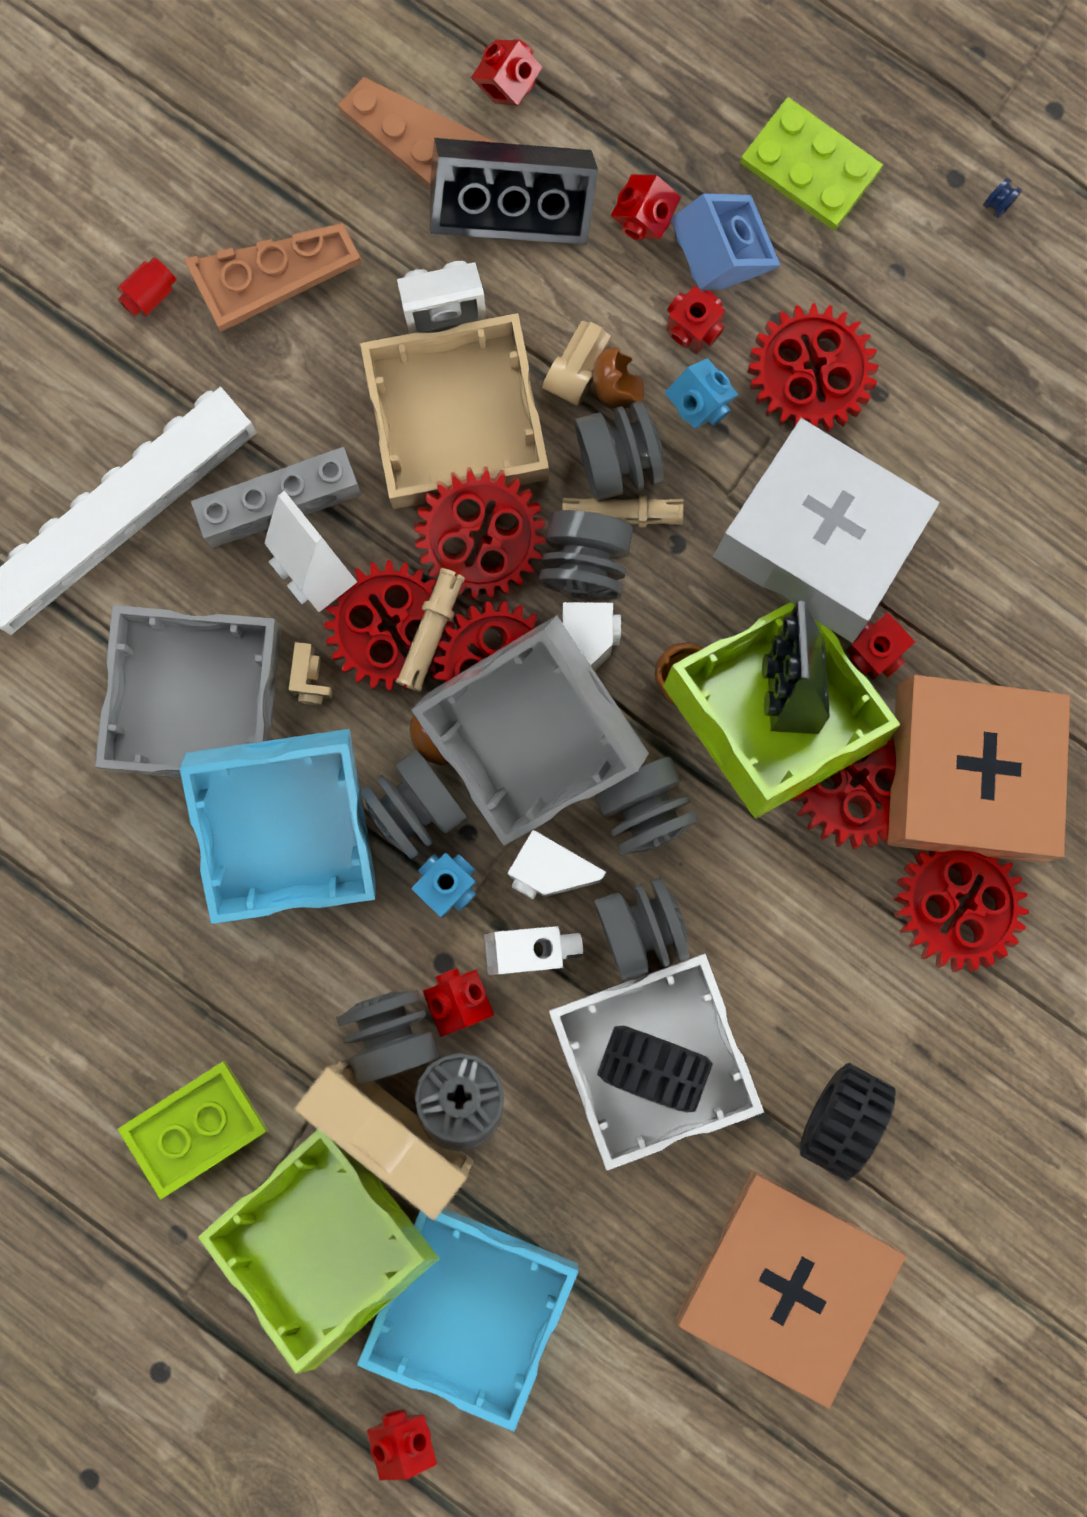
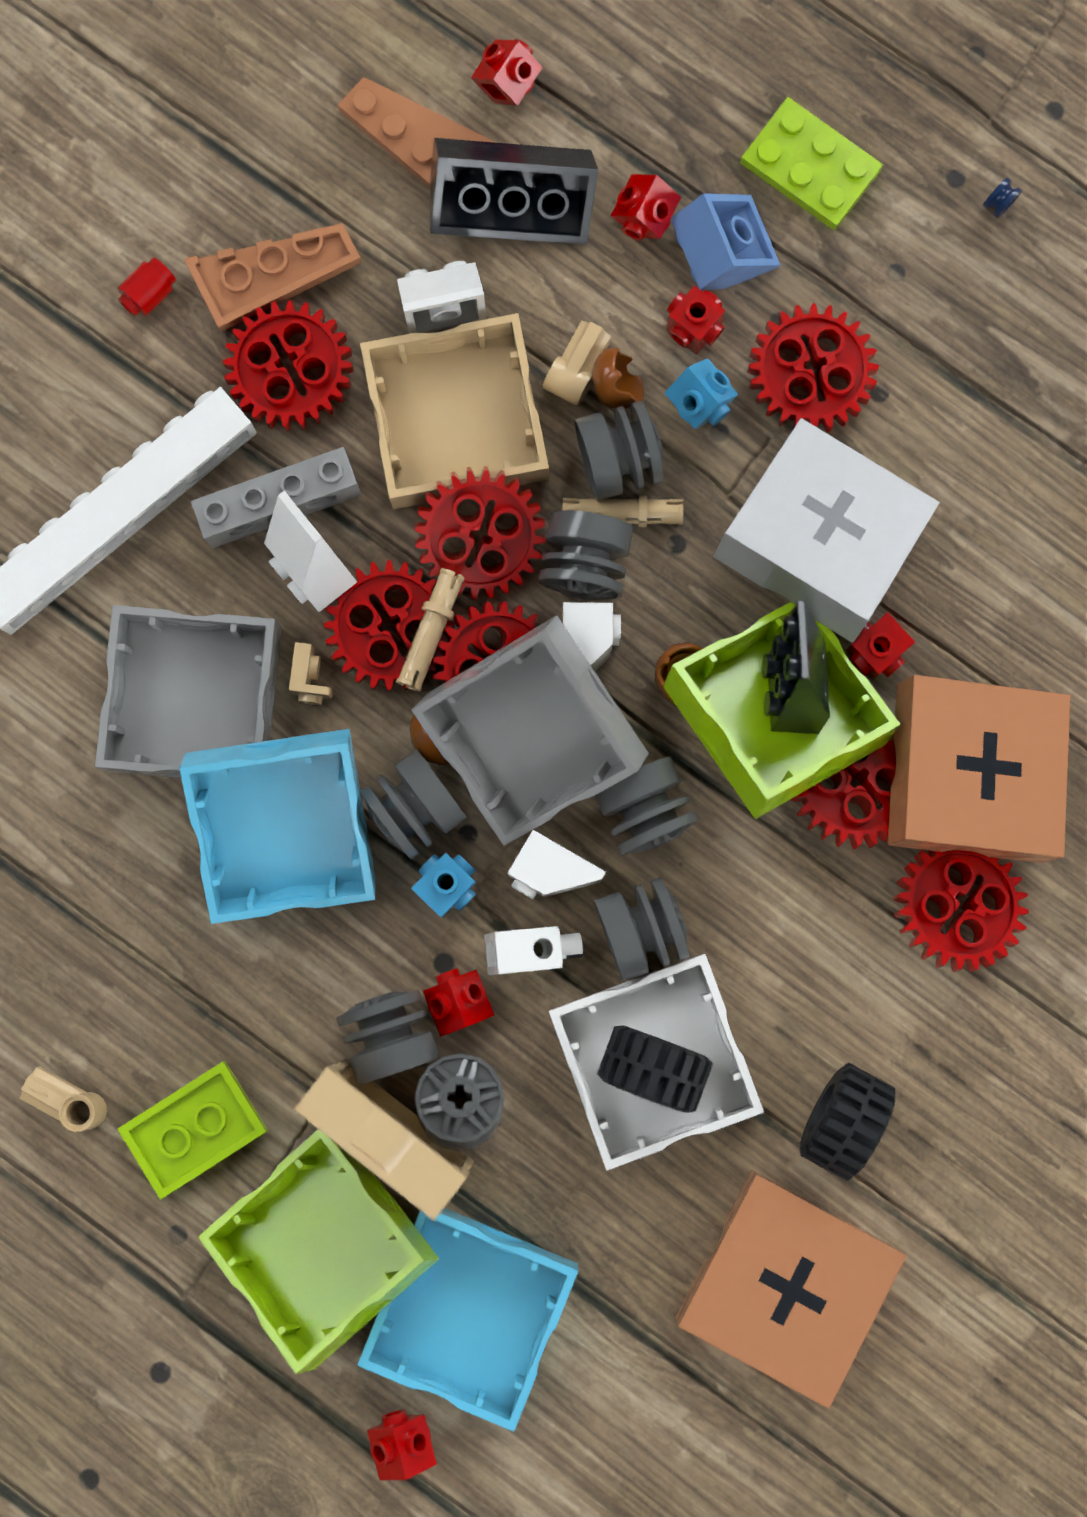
(61, 1099): none -> tan piece
(257, 382): none -> red gear

